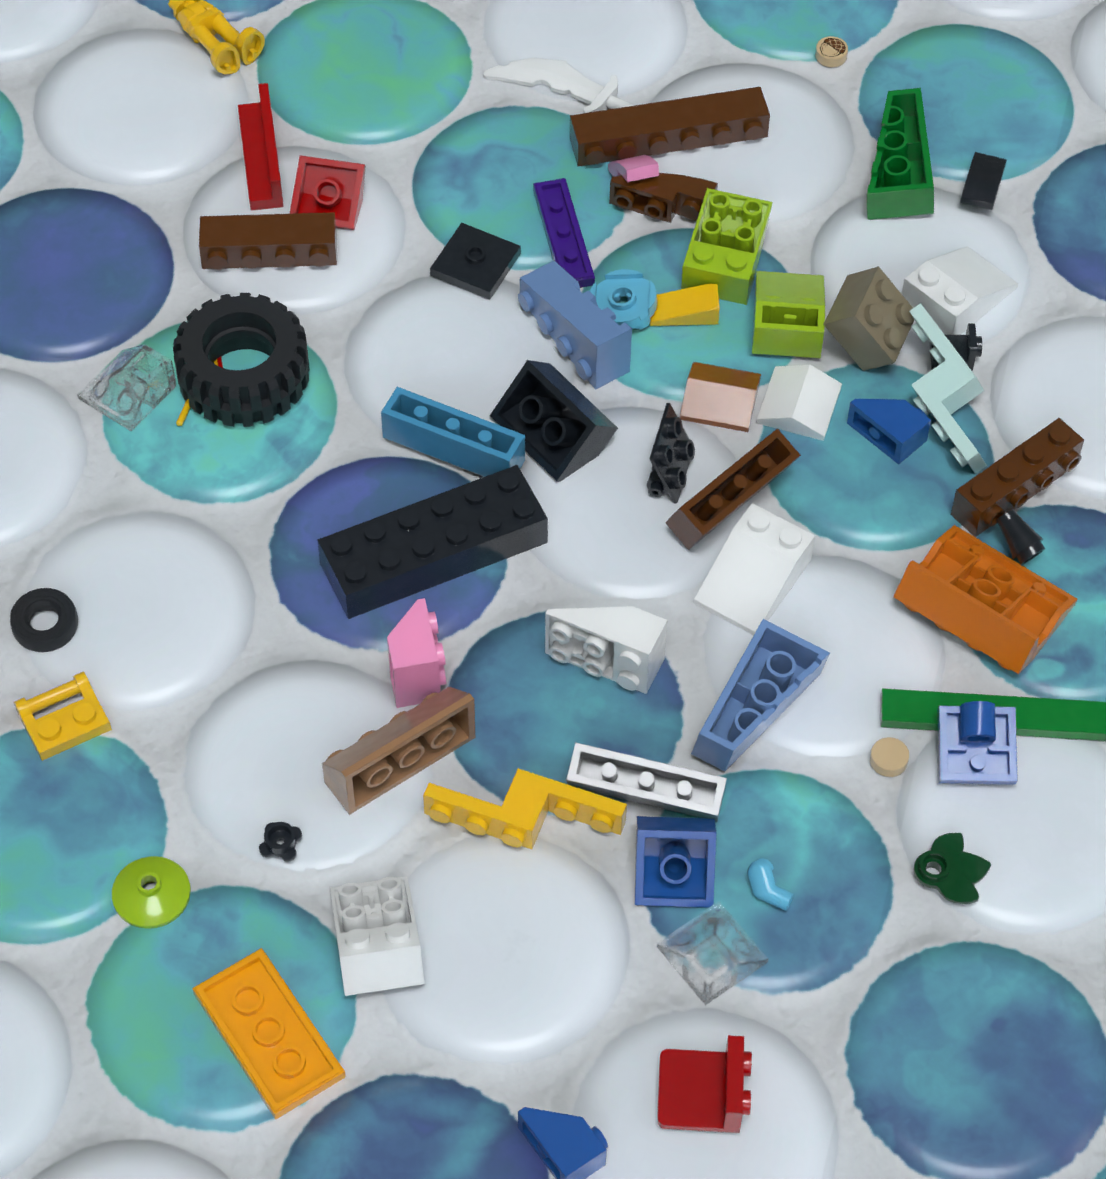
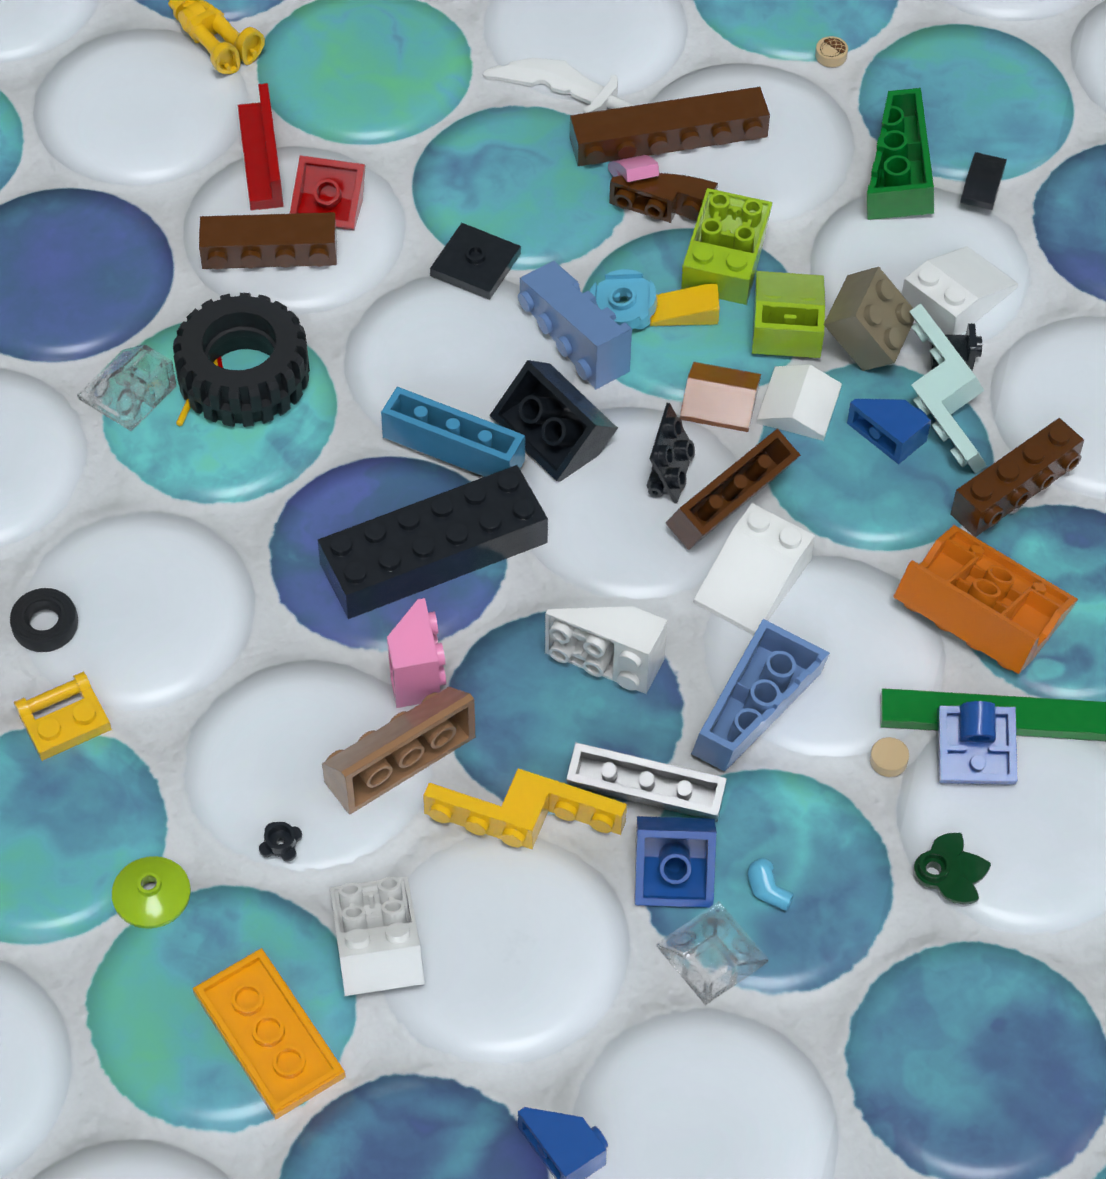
(563, 230): dark purple tile -> none
(704, 1088): red bracket -> none
(1020, 537): black cone -> none

